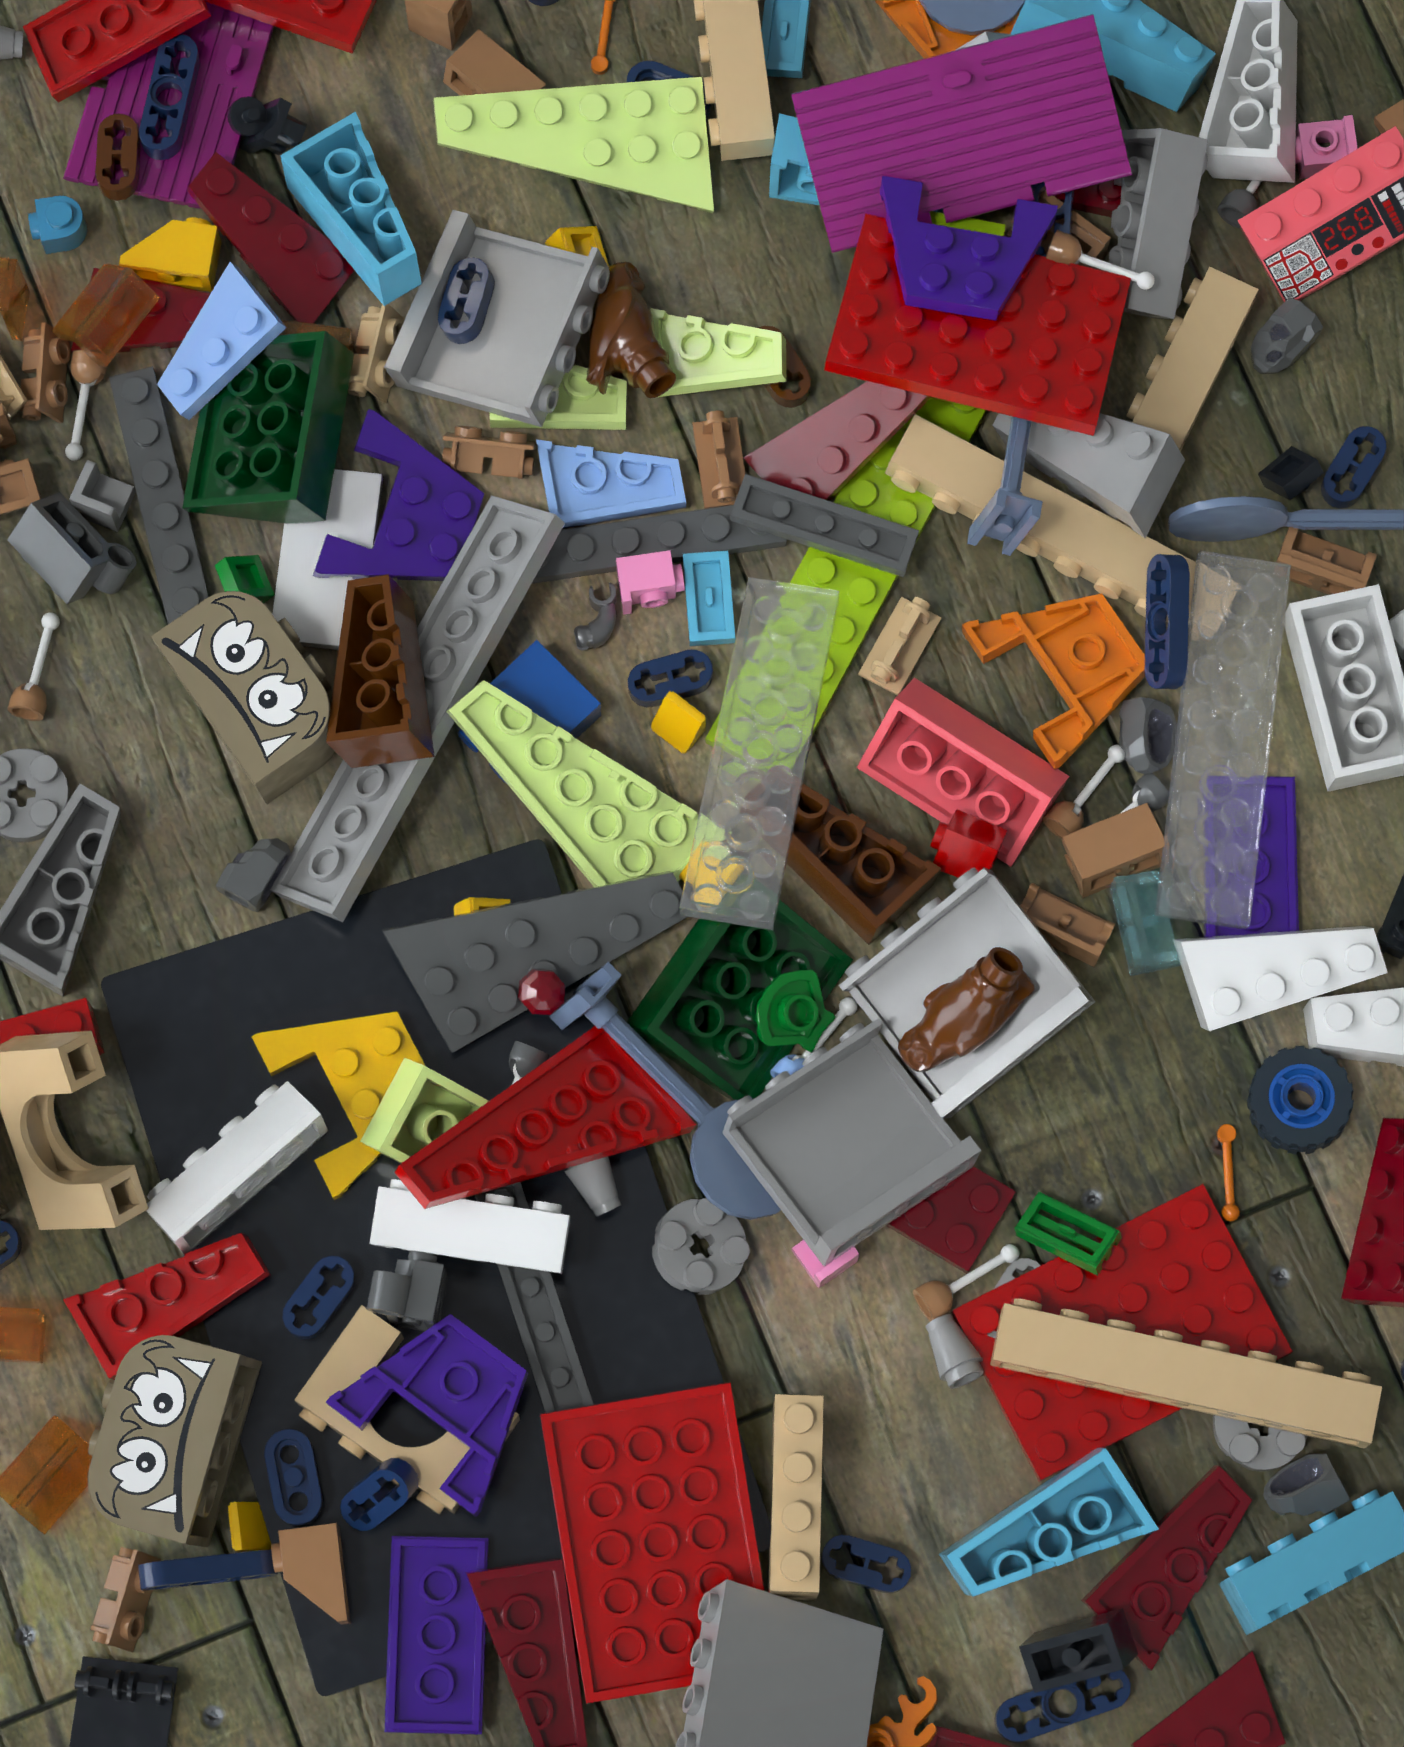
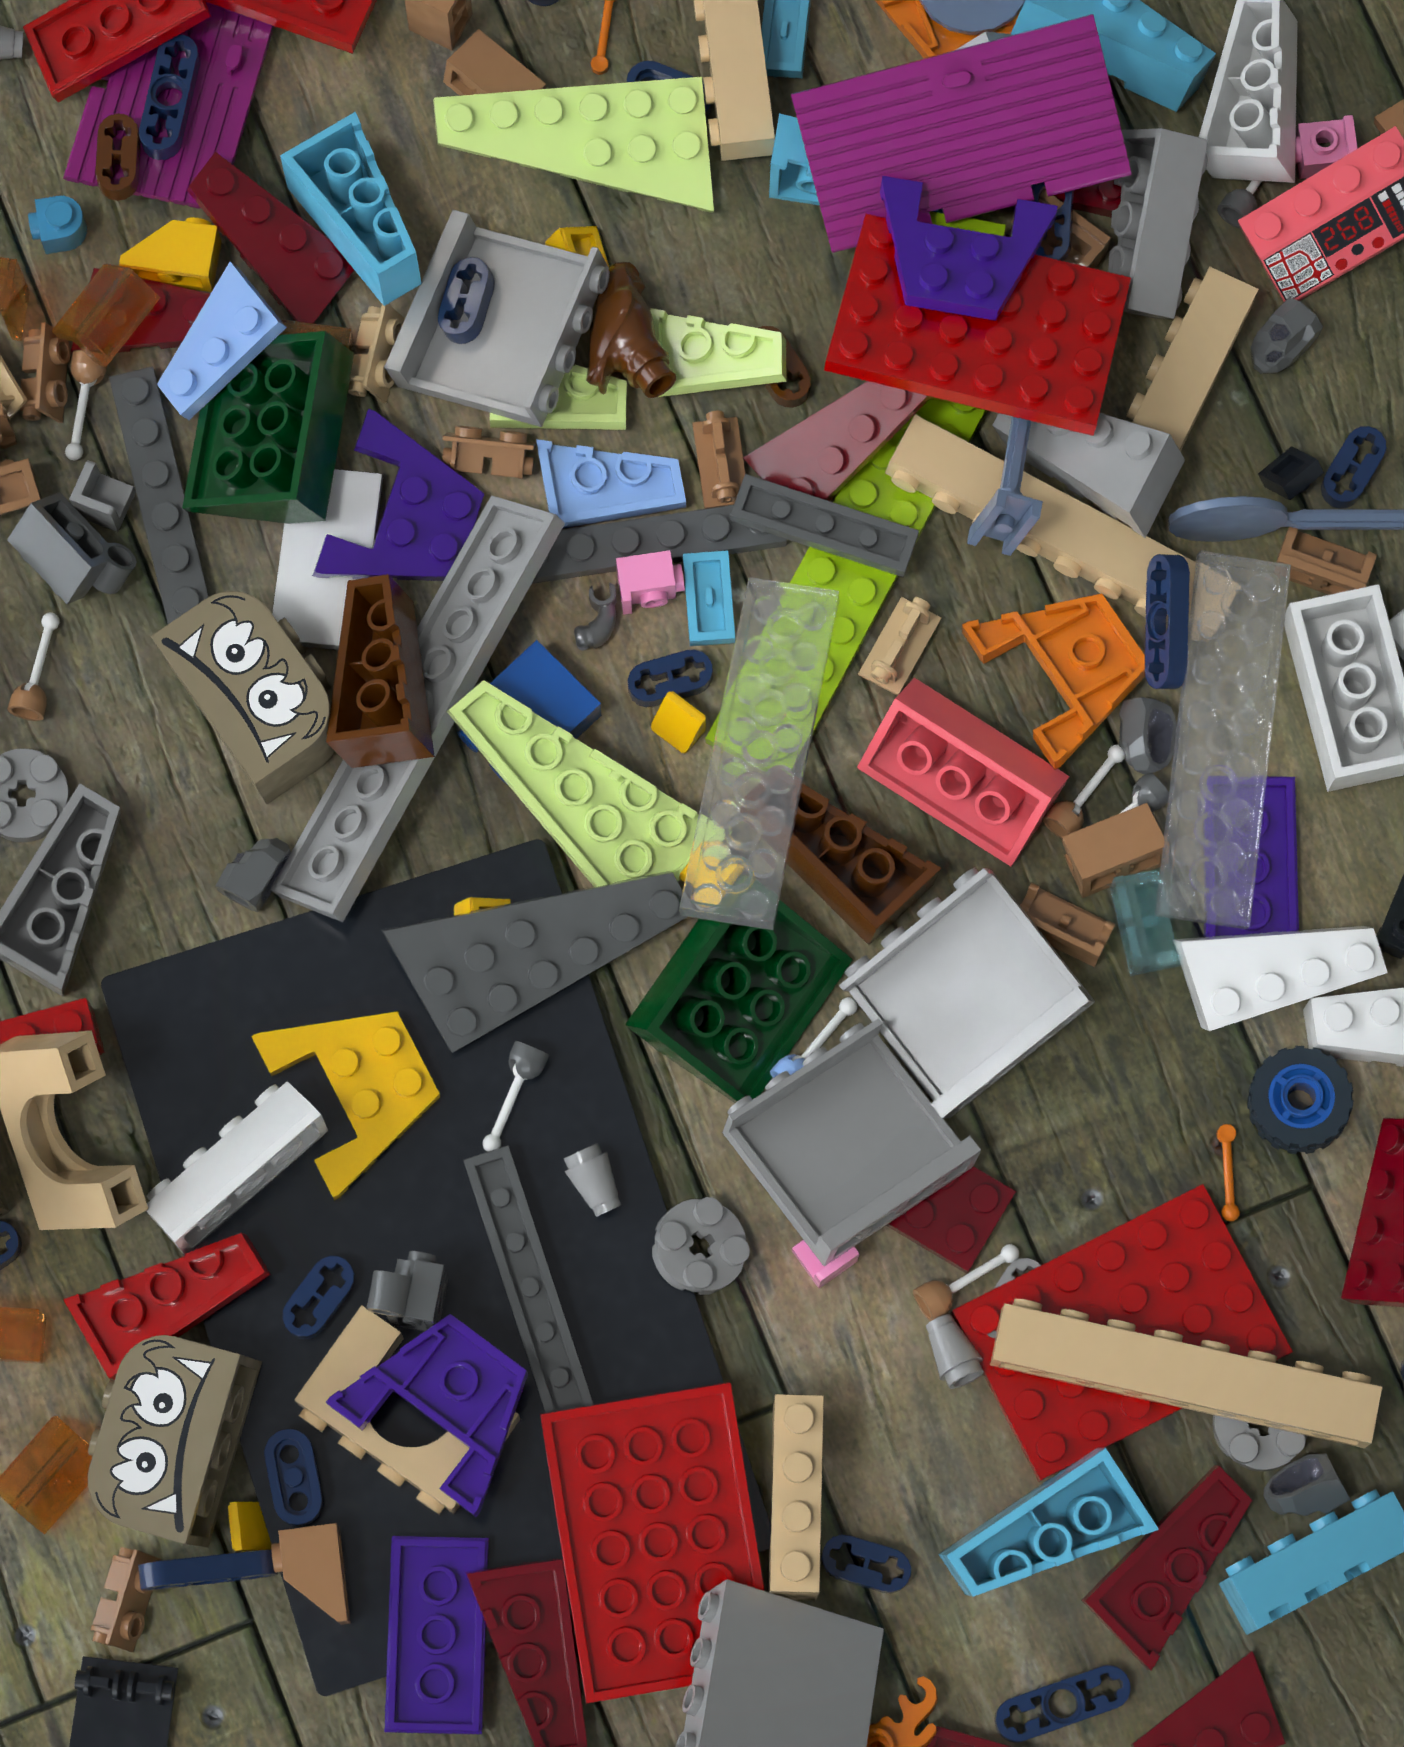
(245, 575): green plate -> none
(265, 125): black hips -> none
(384, 1501): dark blue beam -> none
(417, 1111): yellowish green brick -> none
(473, 1229): white wedge -> none
(541, 991): dark red tile -> none
(561, 1114): red wing -> none
(714, 1161): sand blue piece -> none
(792, 1011): green animal -> none
(966, 844): red brick -> none
(966, 1011): reddish brown animal -> none
(1068, 250): hinge -> none
(1078, 1650): black brick -> none
(1100, 1251): green tile -> none

